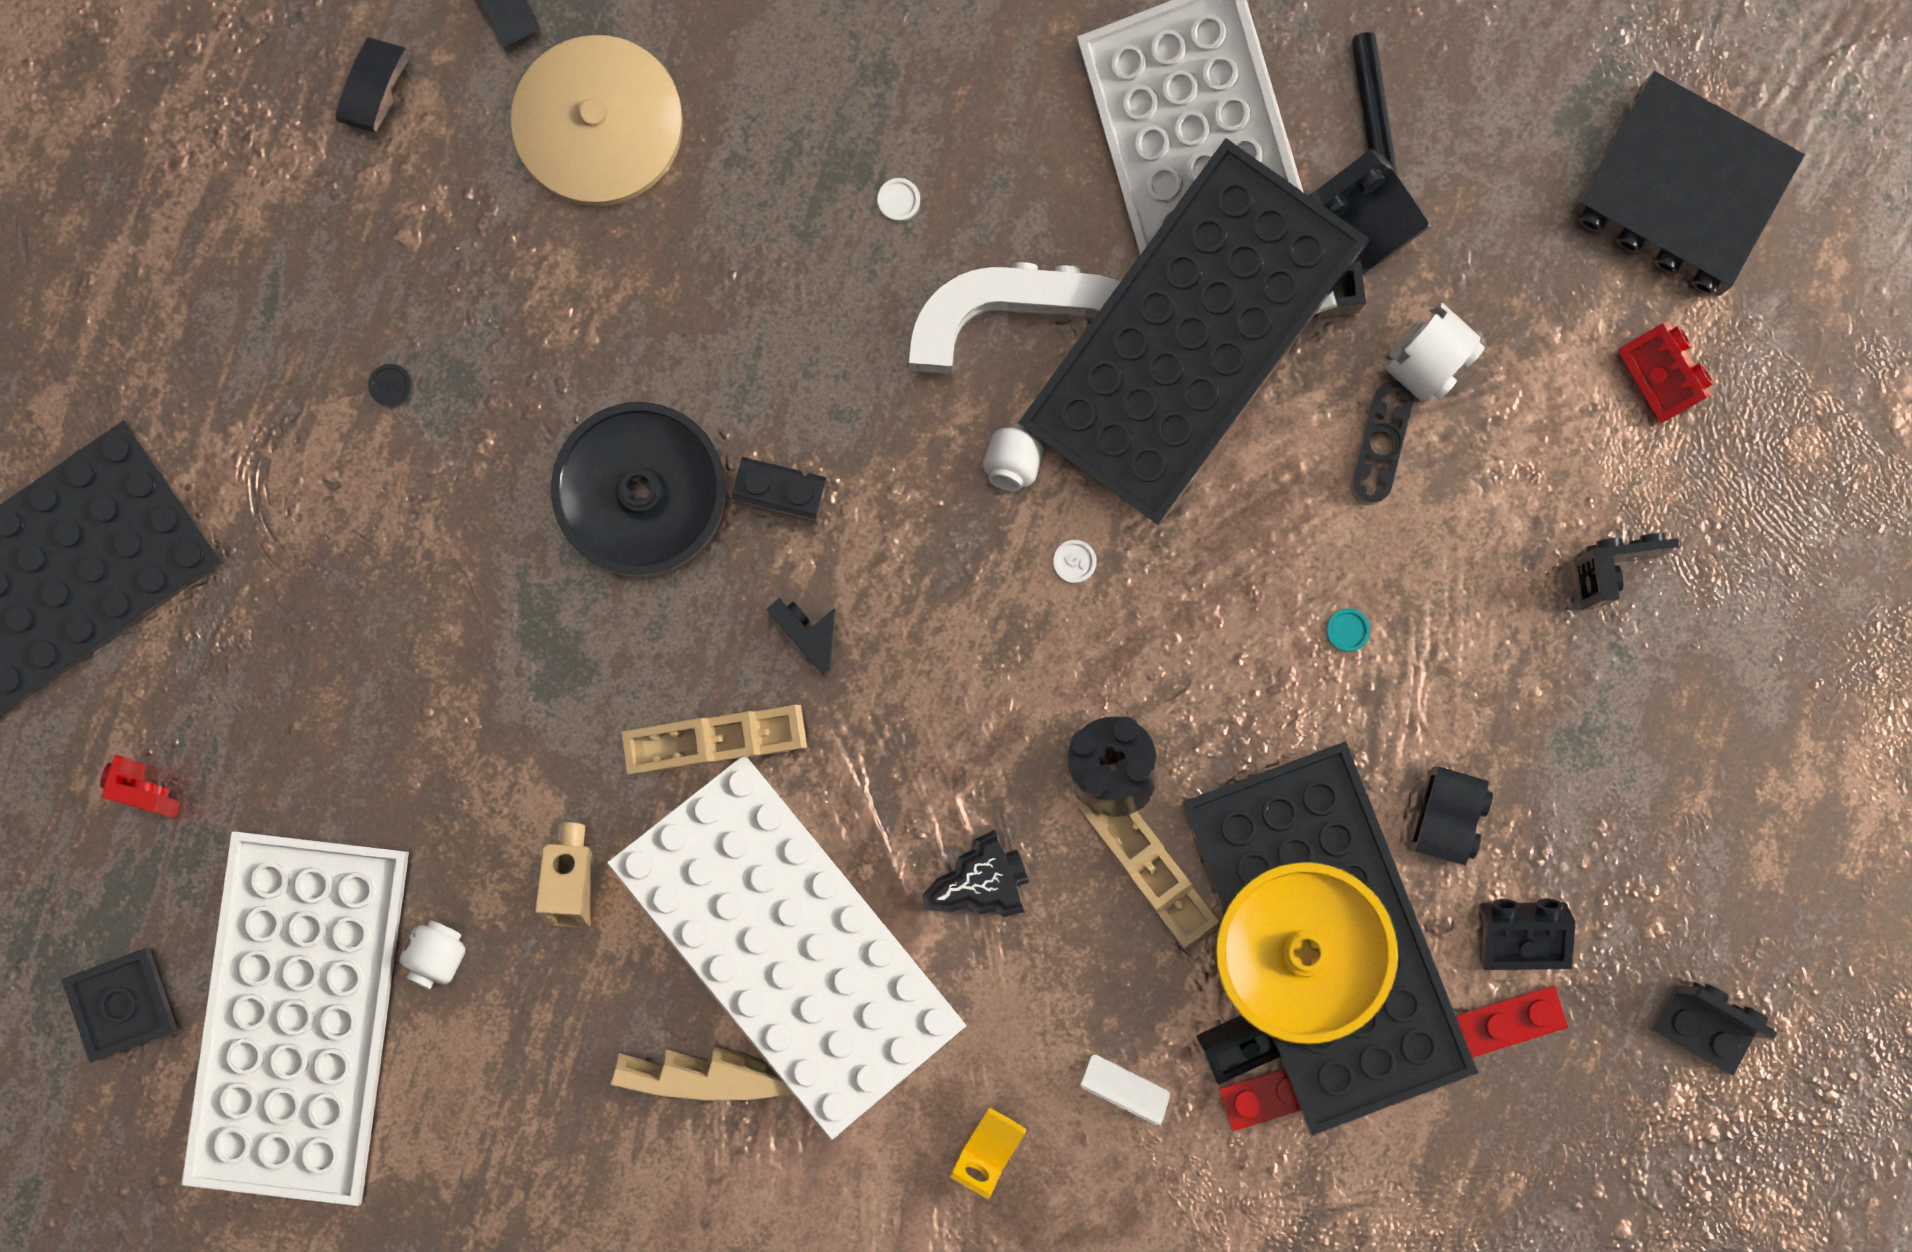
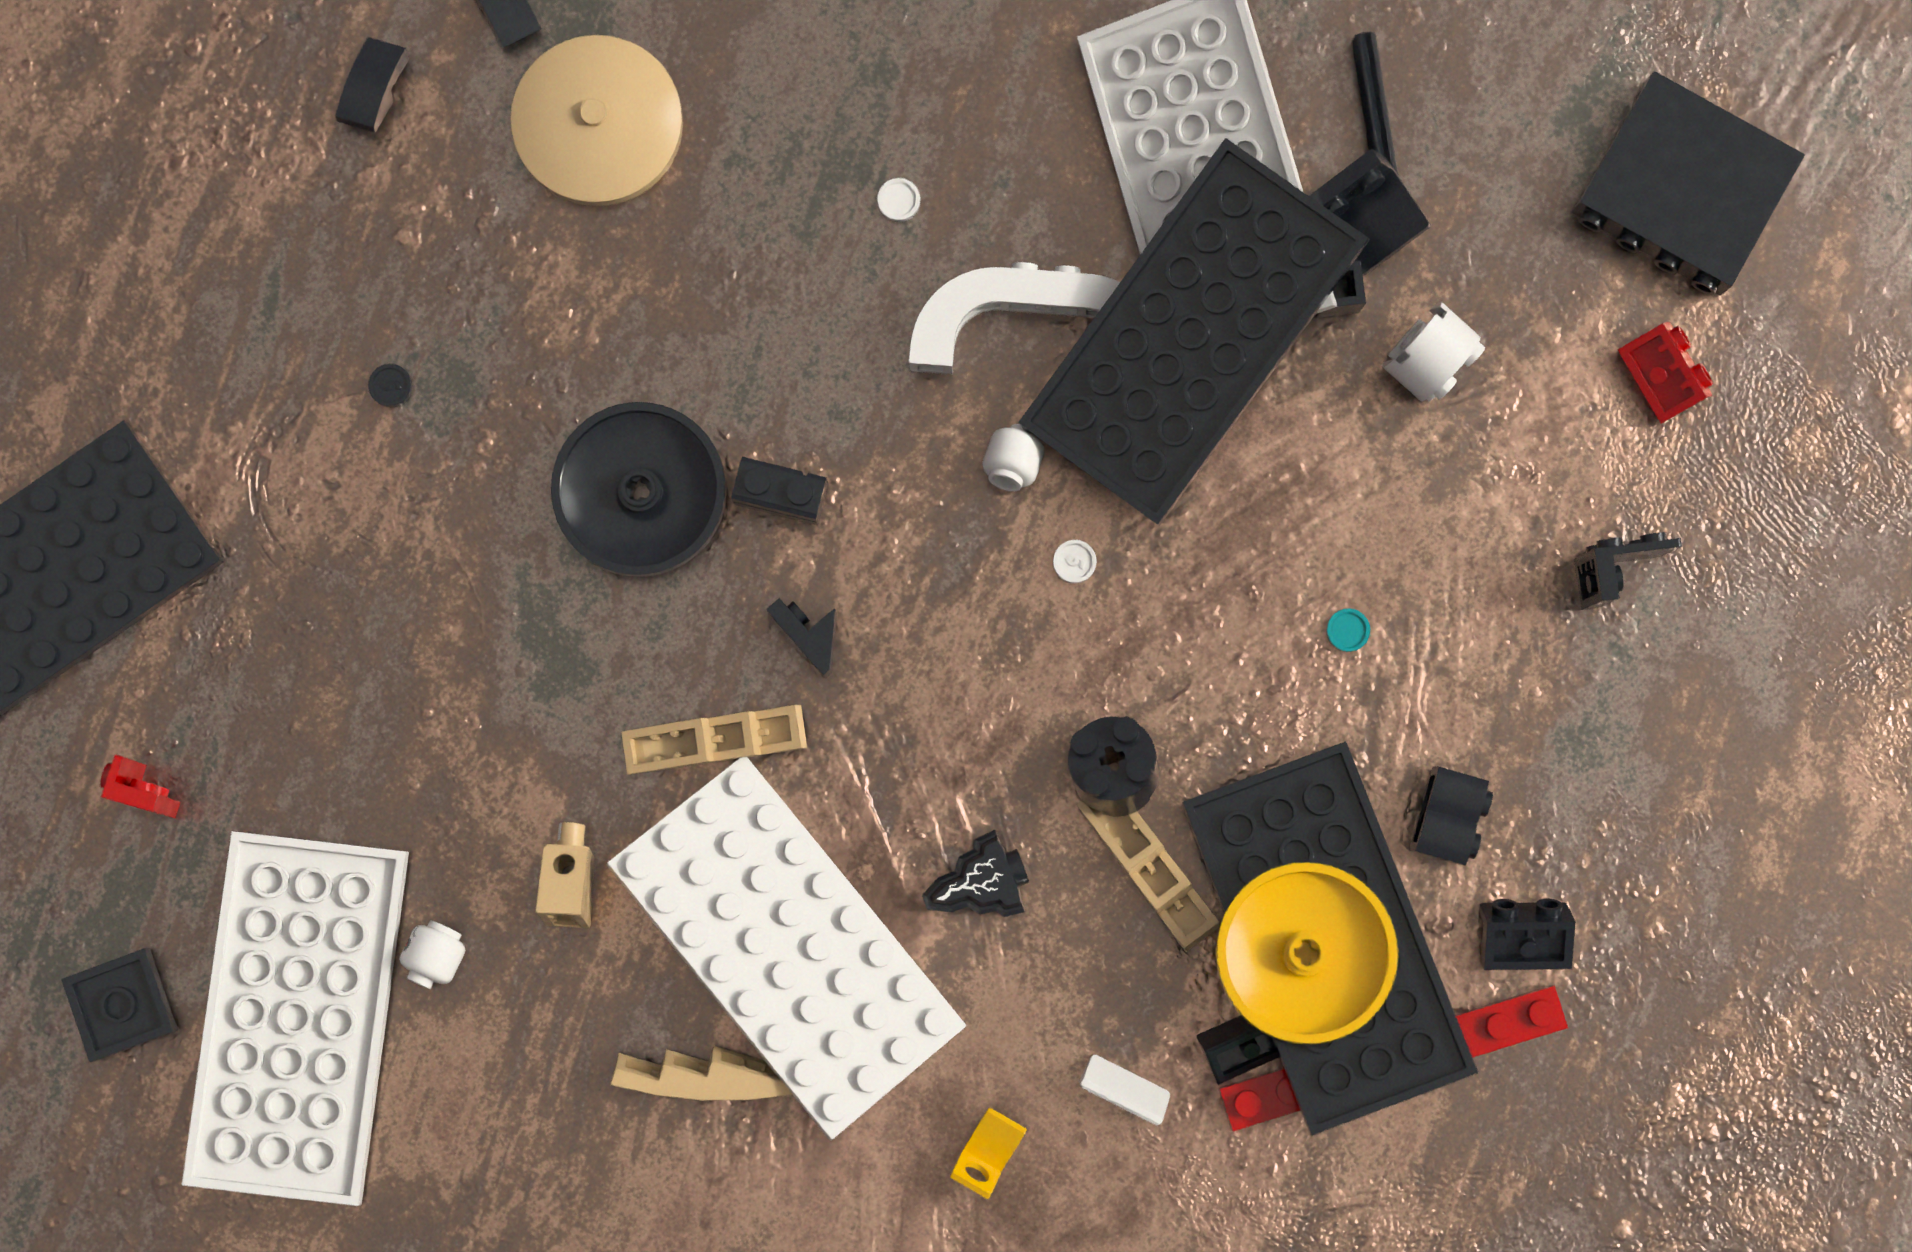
(1384, 476): black beam -> none
(1710, 1027): black bracket -> none

